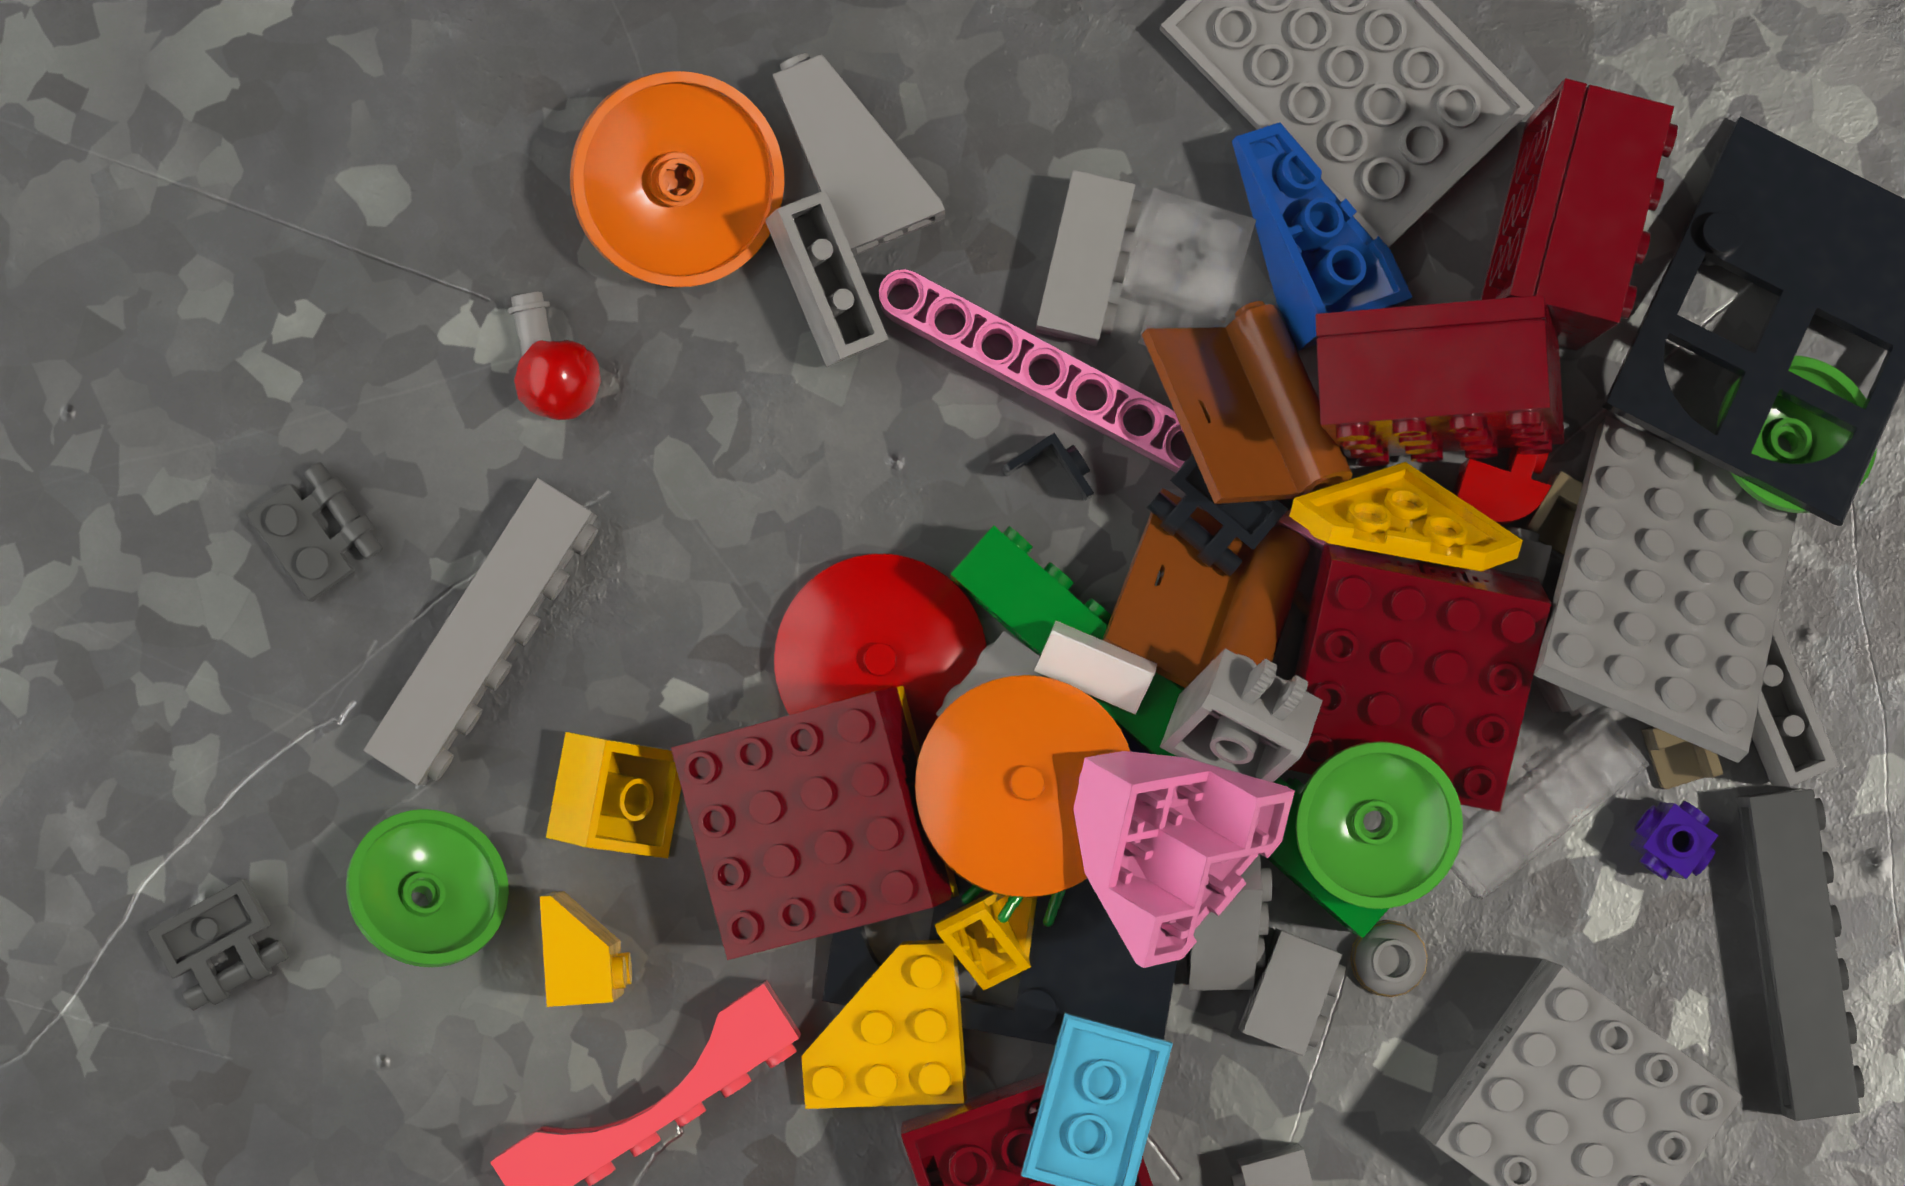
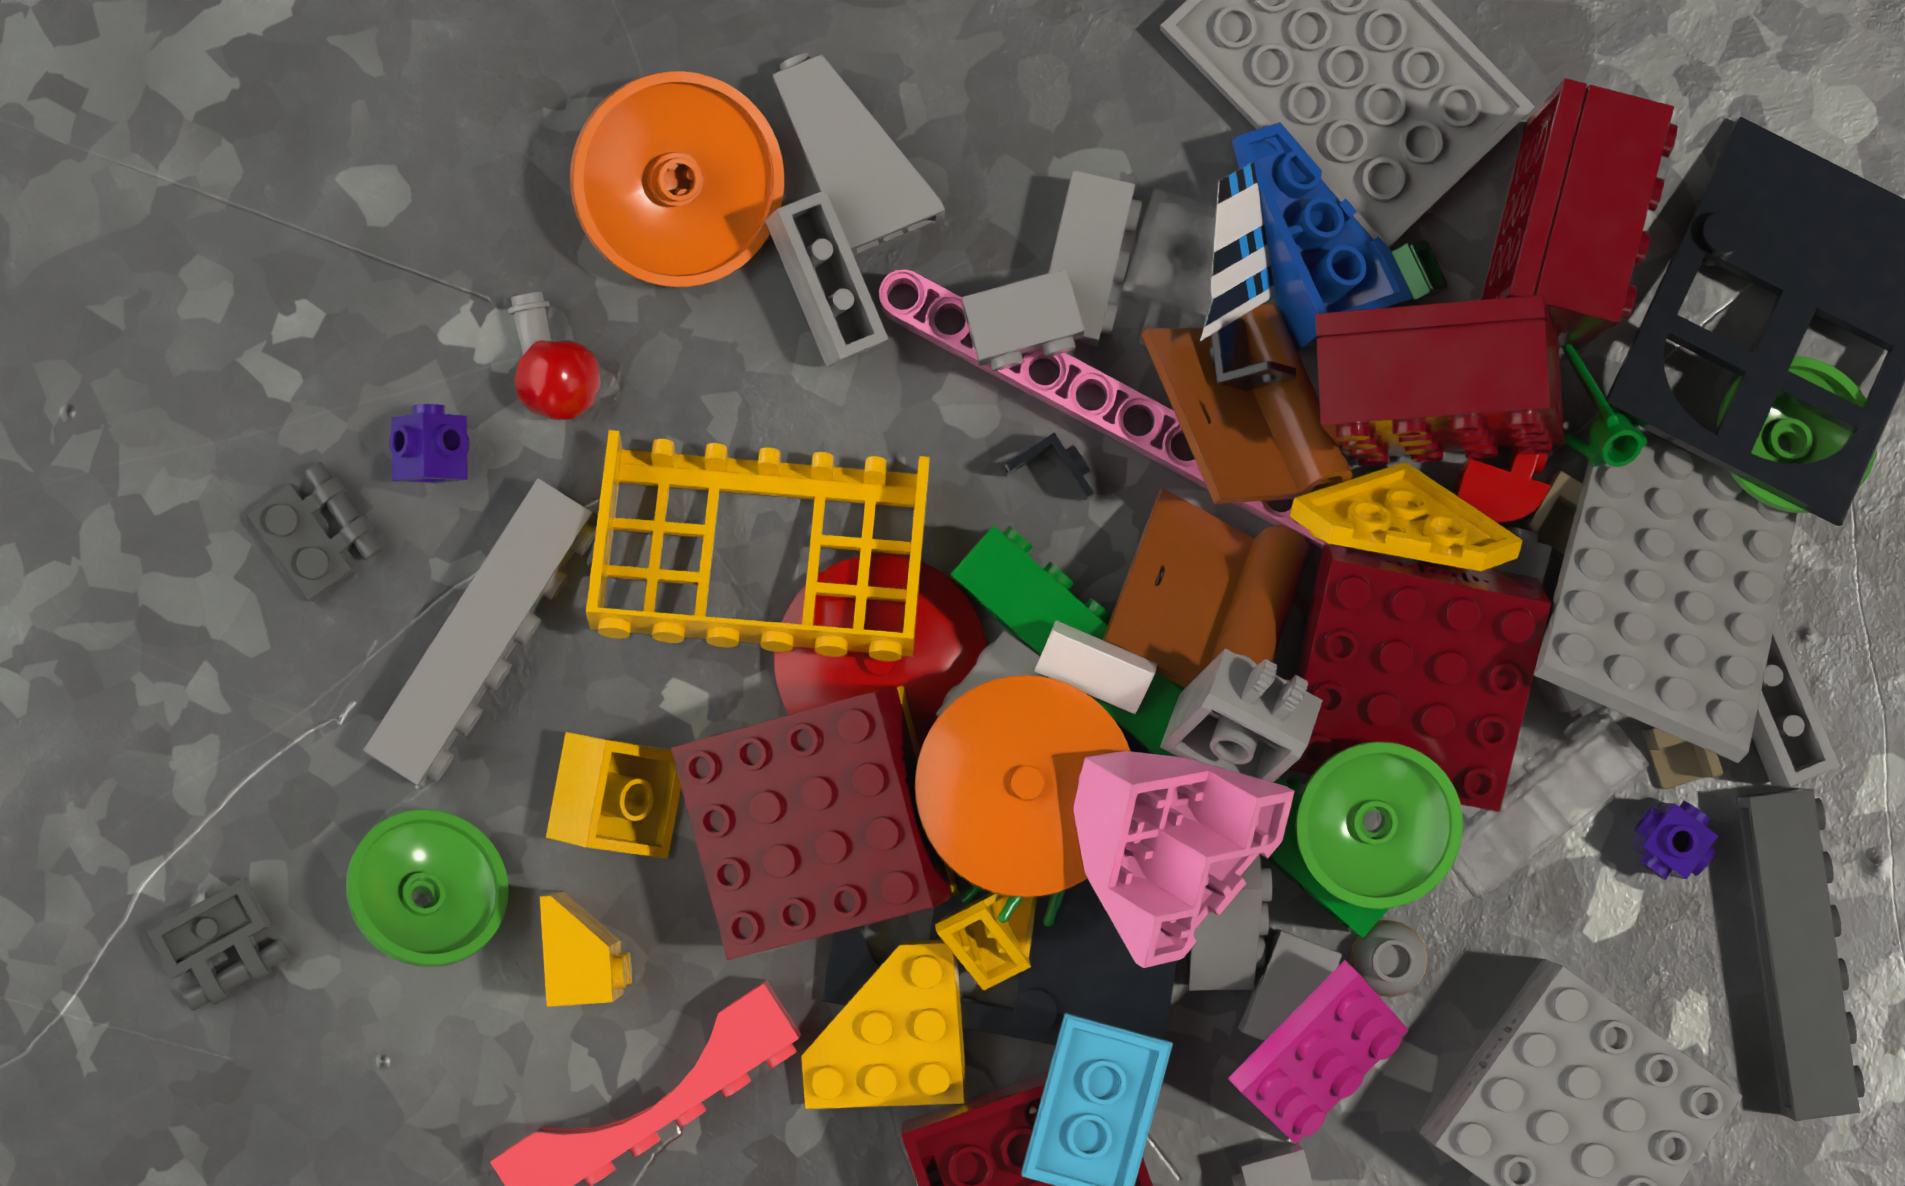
(429, 446): none -> dark purple brick
(762, 477): none -> yellow window
(1023, 319): none -> light grey brick
(1232, 362): none -> black bracket
(1240, 254): none -> sticker
(1243, 519): black plate -> none
(1320, 1053): none -> dark pink plate
(1420, 269): none -> green tile
(1611, 433): none -> green plant

